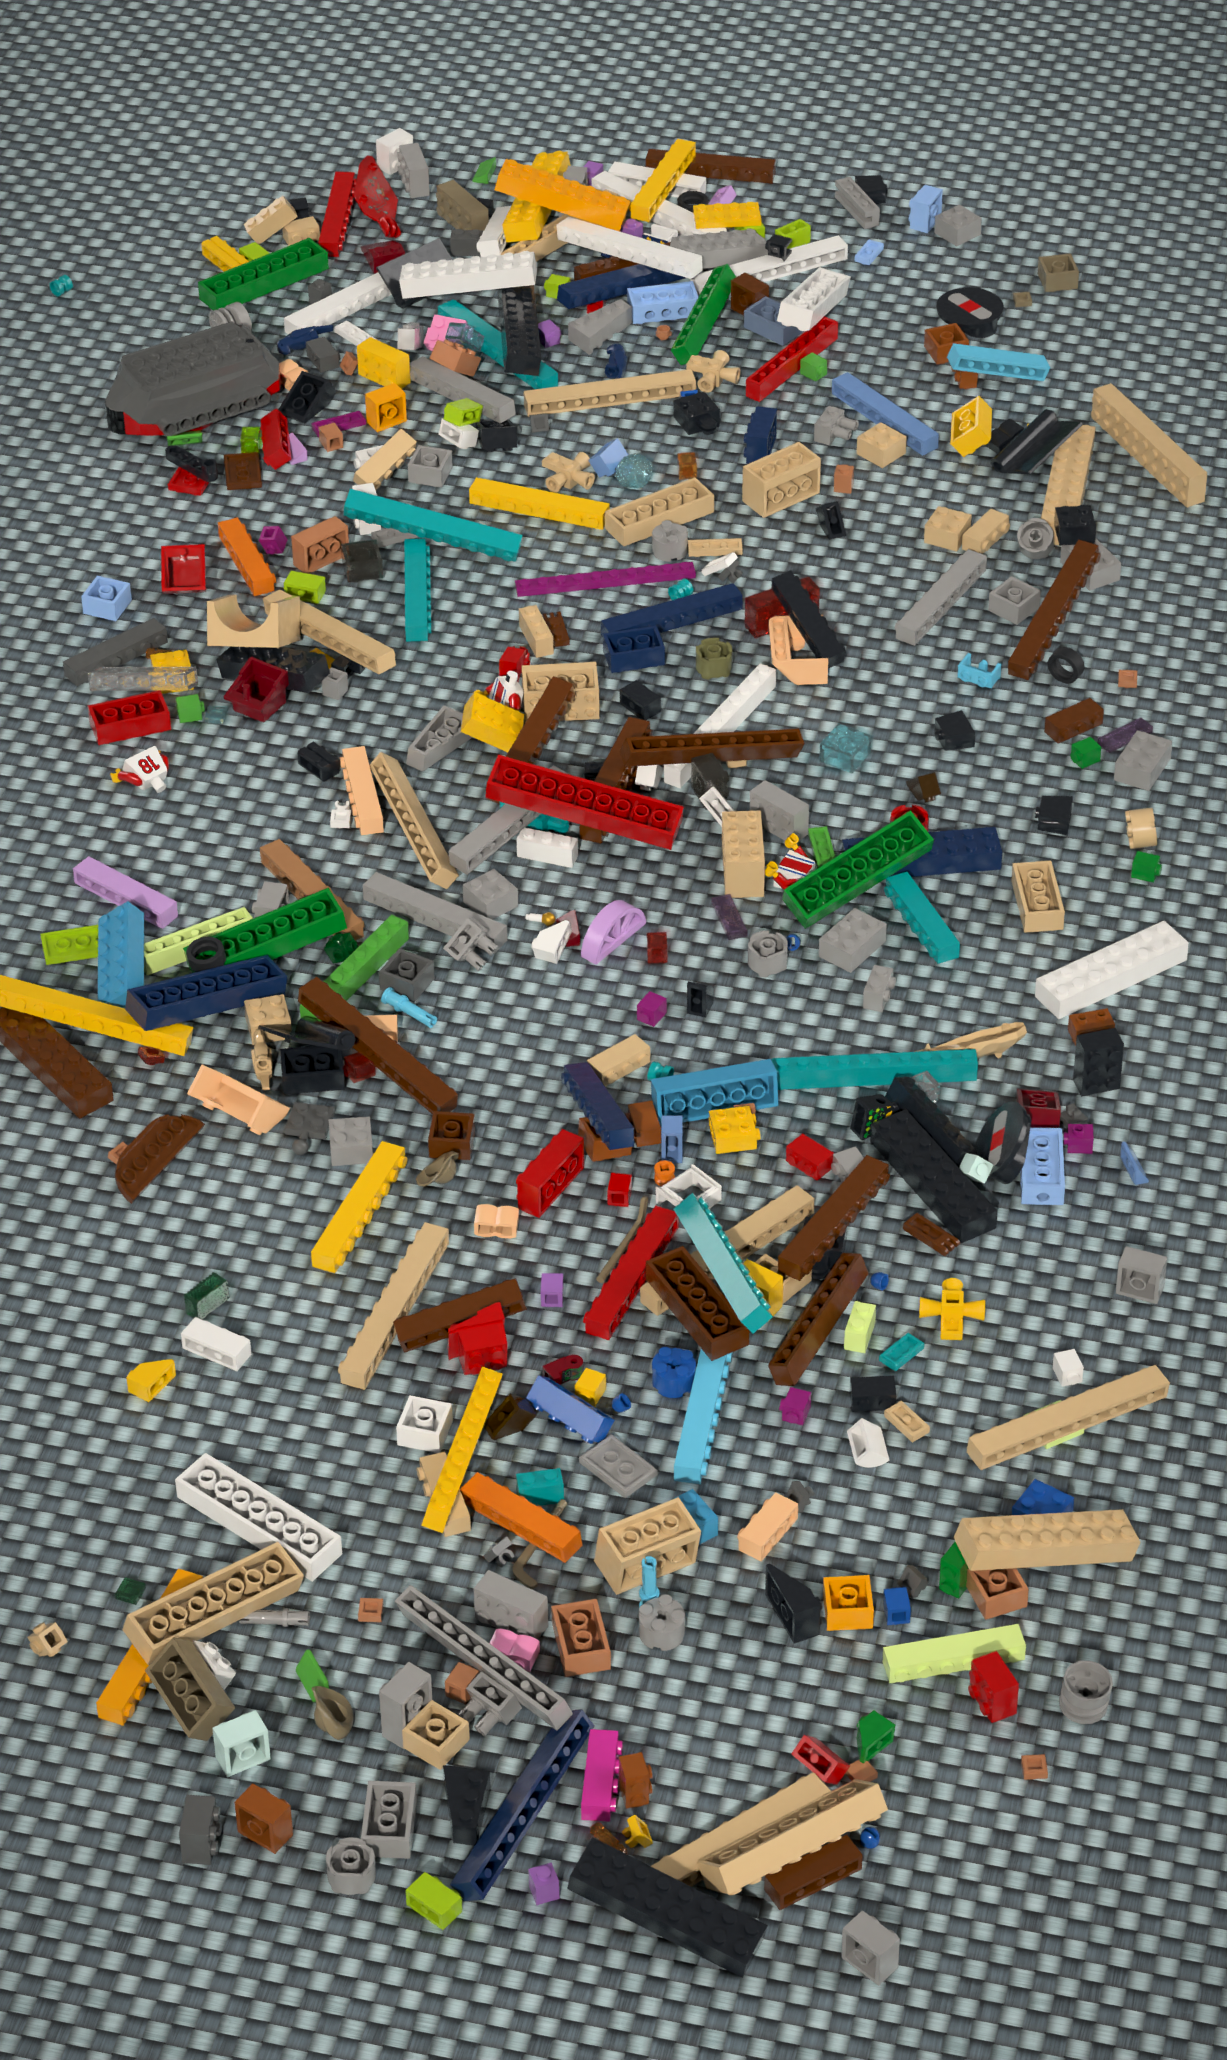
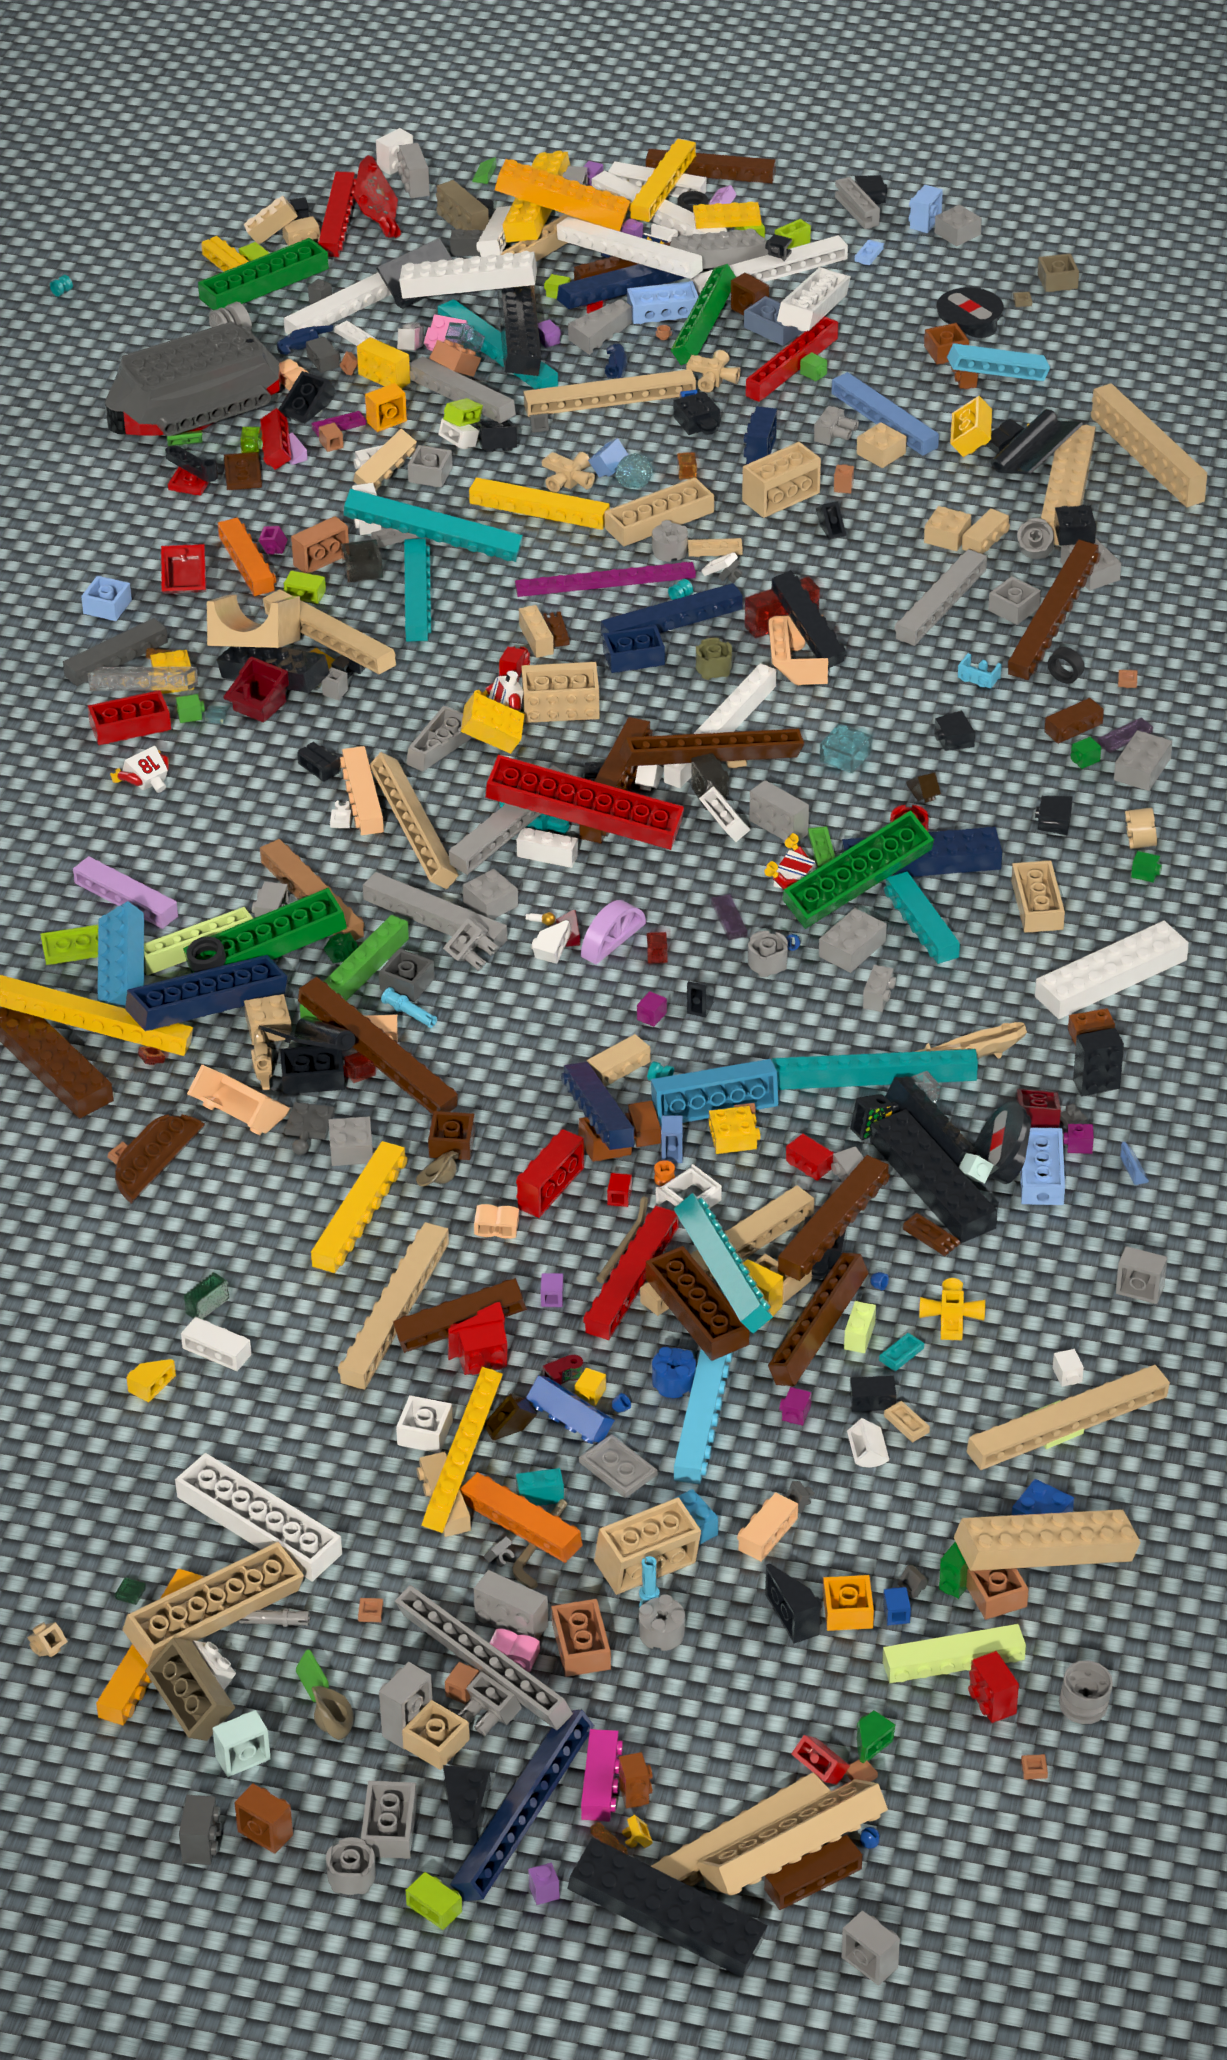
(381, 253): dark red slope -> none
(542, 722): reddish brown brick -> none
(640, 700): black brick -> none
(743, 854): tan brick -> none

